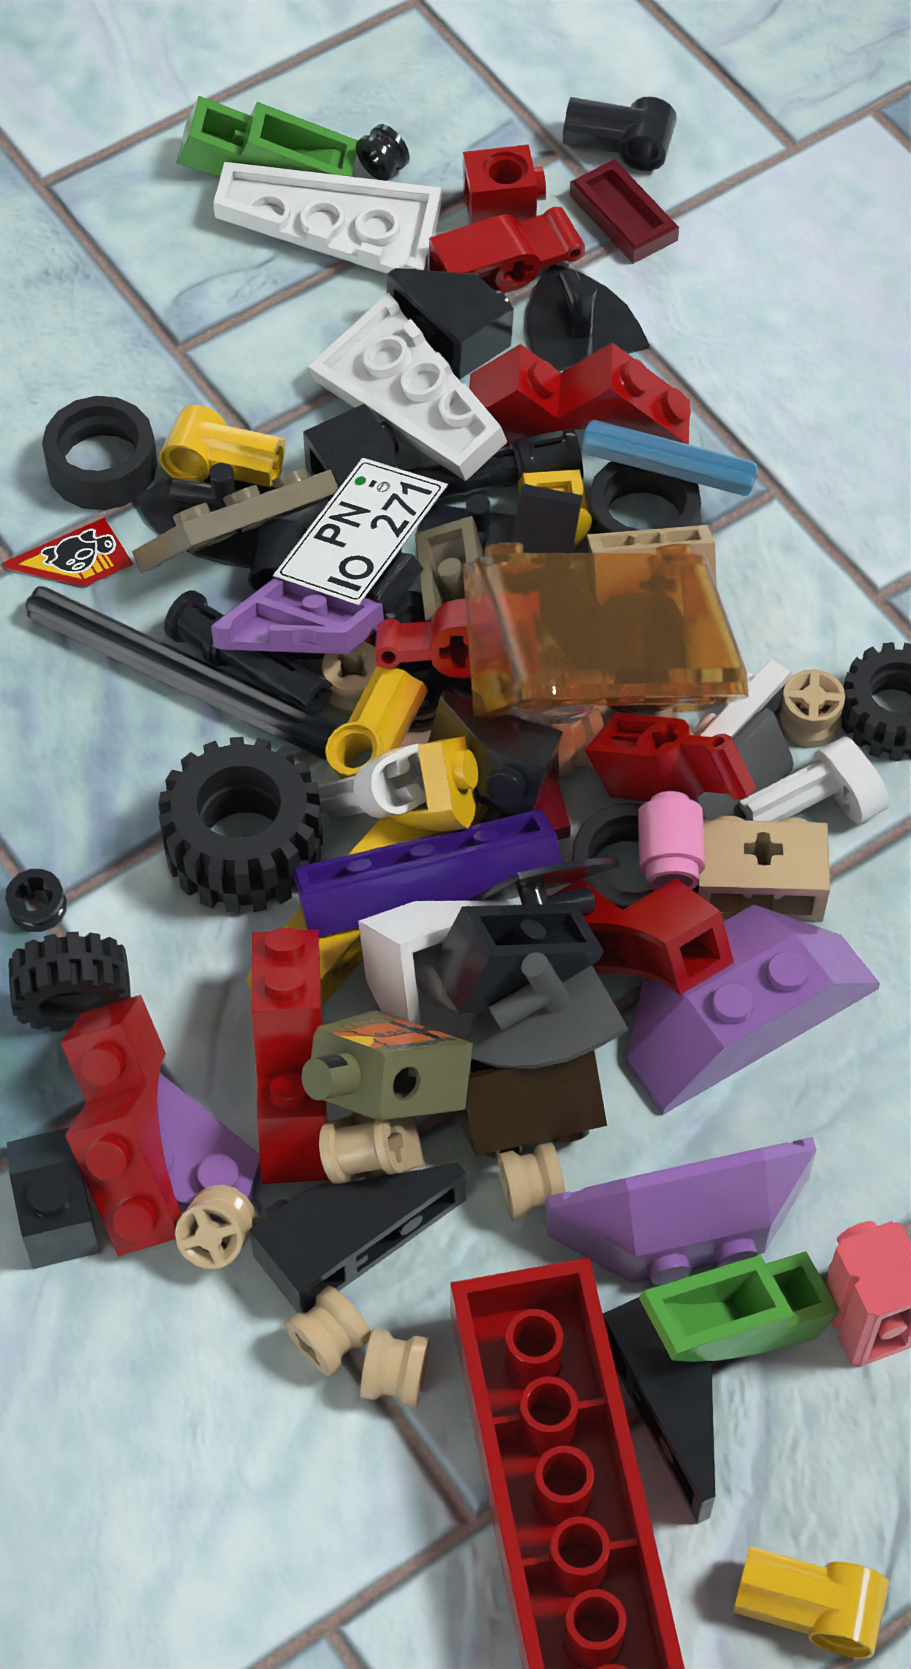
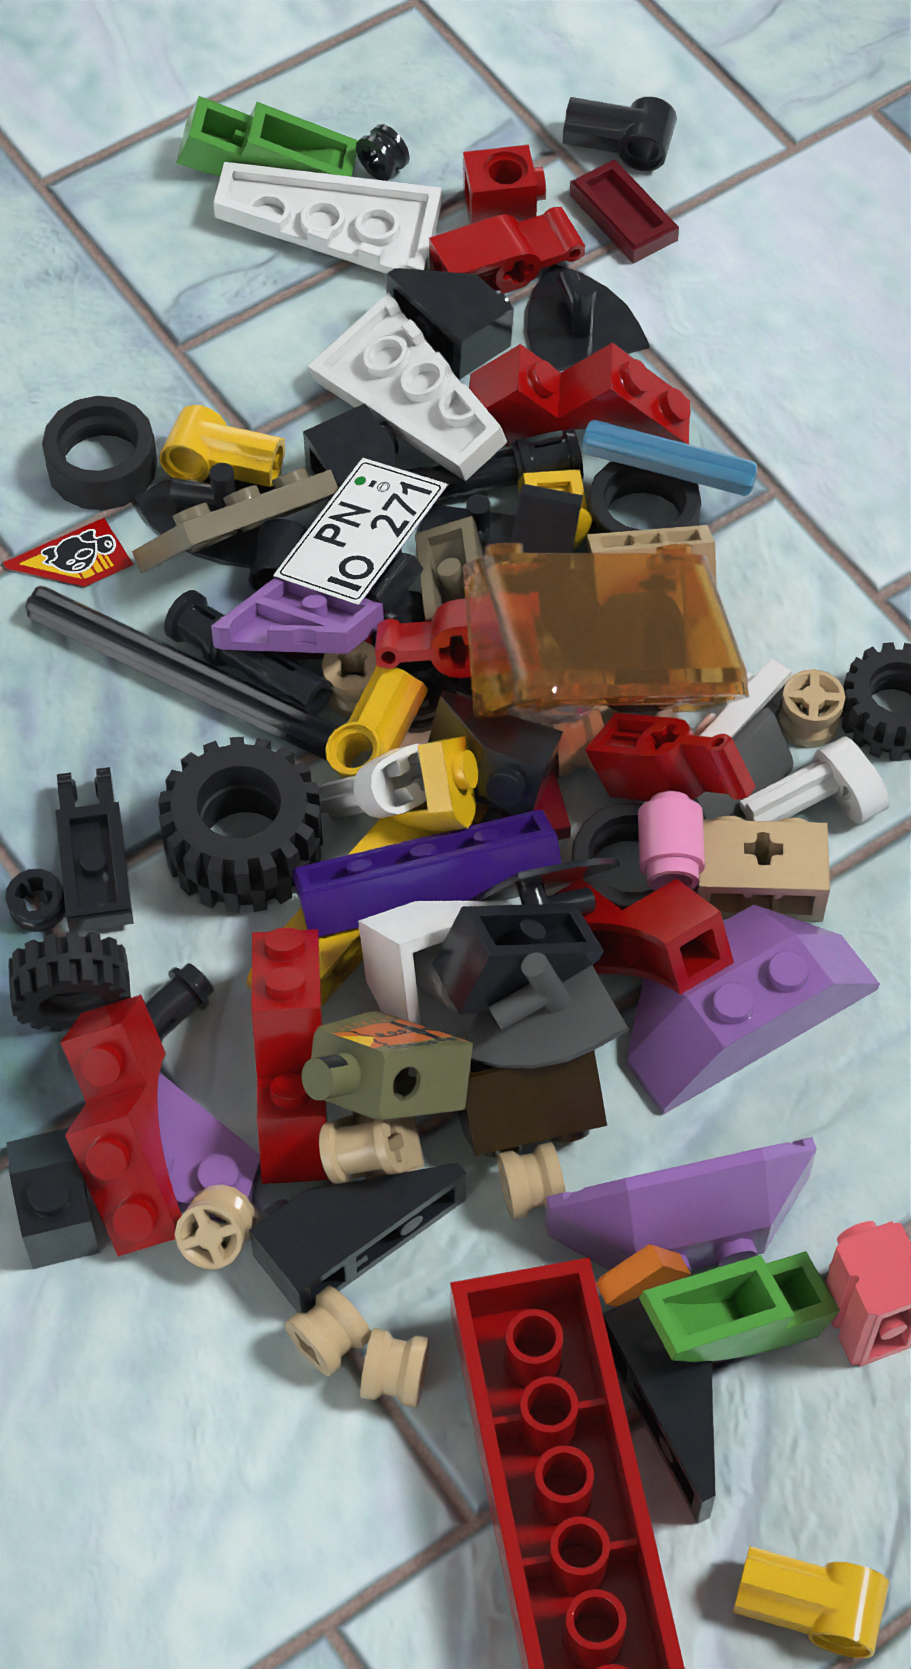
(93, 856): none -> black hinge
(178, 998): none -> black pin
(639, 1272): none -> orange tile

